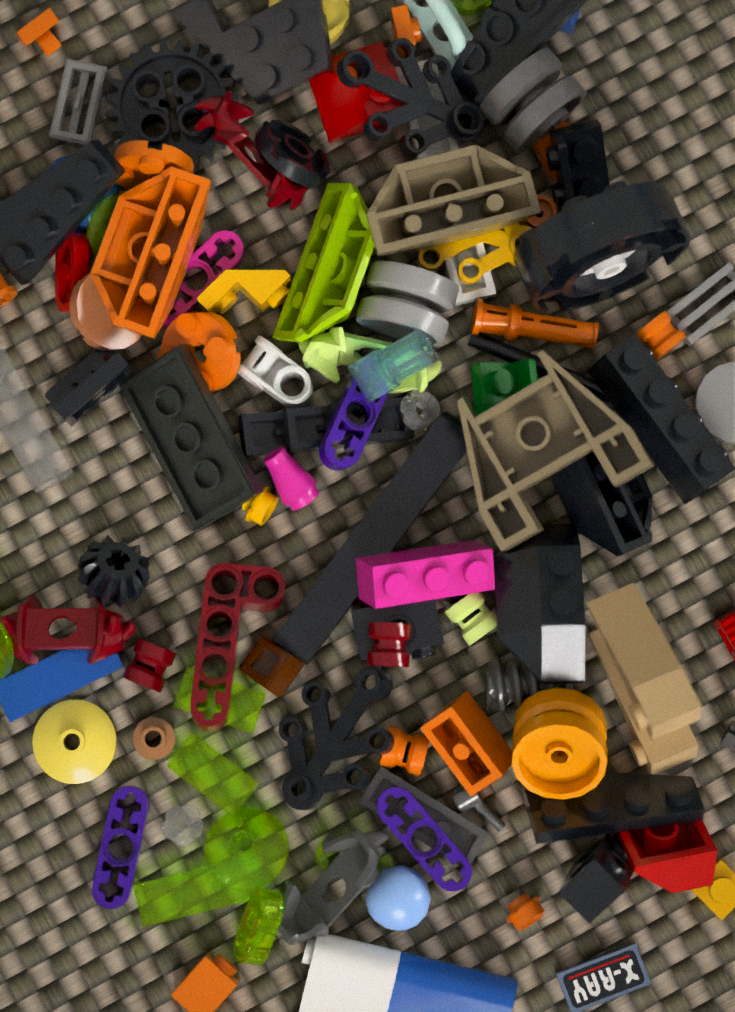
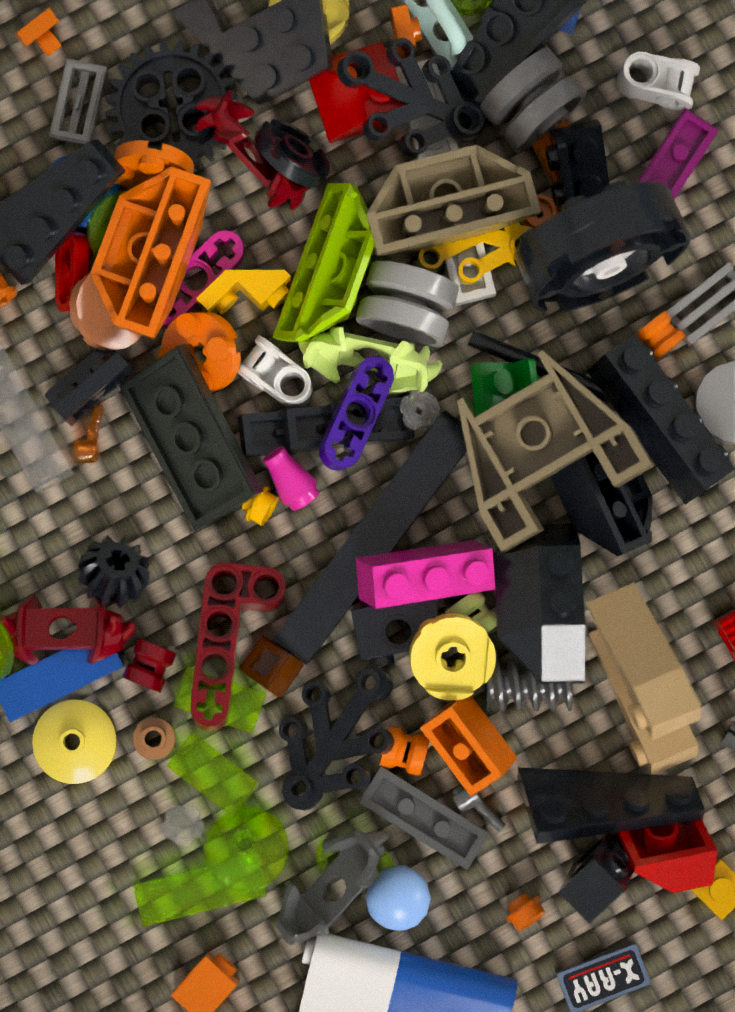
(88, 450): none -> clear orange hand
(124, 880): dark purple beam -> none
(258, 926): clear neon green beam -> none
(385, 368): clear light blue piece -> none
(389, 644): dark red wheel -> none
(453, 855): dark purple beam -> none
(469, 673): none -> light yellow plate
(514, 322): orange pin -> none
(559, 744): light orange wheel -> none
(662, 80): none -> white piece
(680, 152): none -> magenta tile

